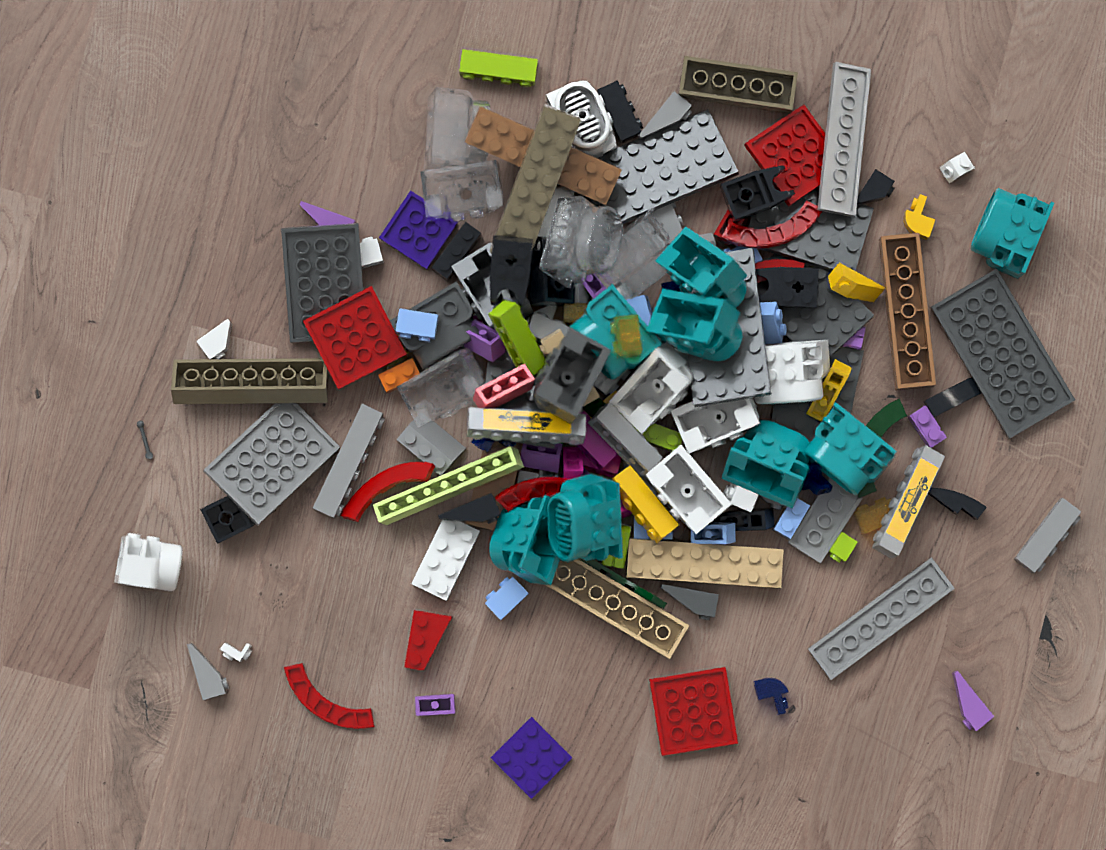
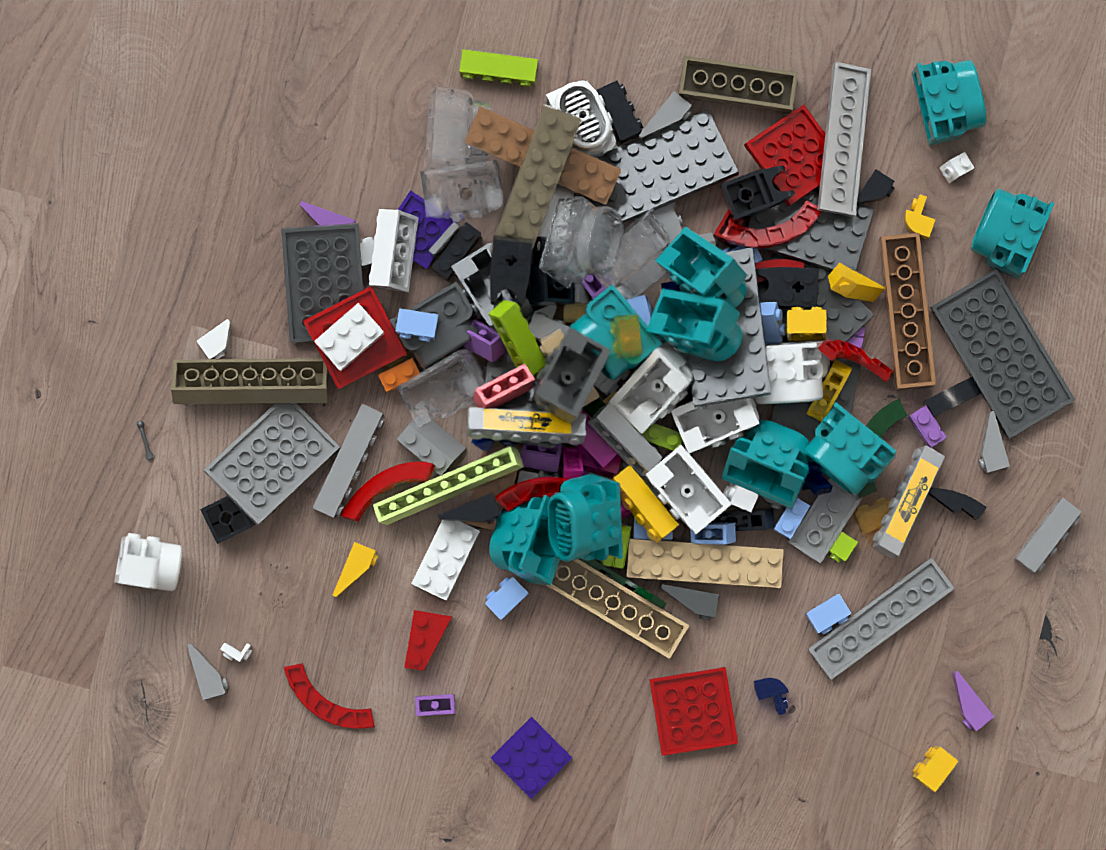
(349, 337): none -> white brick
(357, 564): none -> yellow slope
(393, 250): none -> white slope
(444, 239): none -> light grey tile
(806, 324): none -> yellow brick
(828, 613): none -> light blue brick
(843, 349): none -> red tile
(934, 768): none -> yellow brick
(949, 99): none -> teal brick
(992, 450): none -> light grey slope

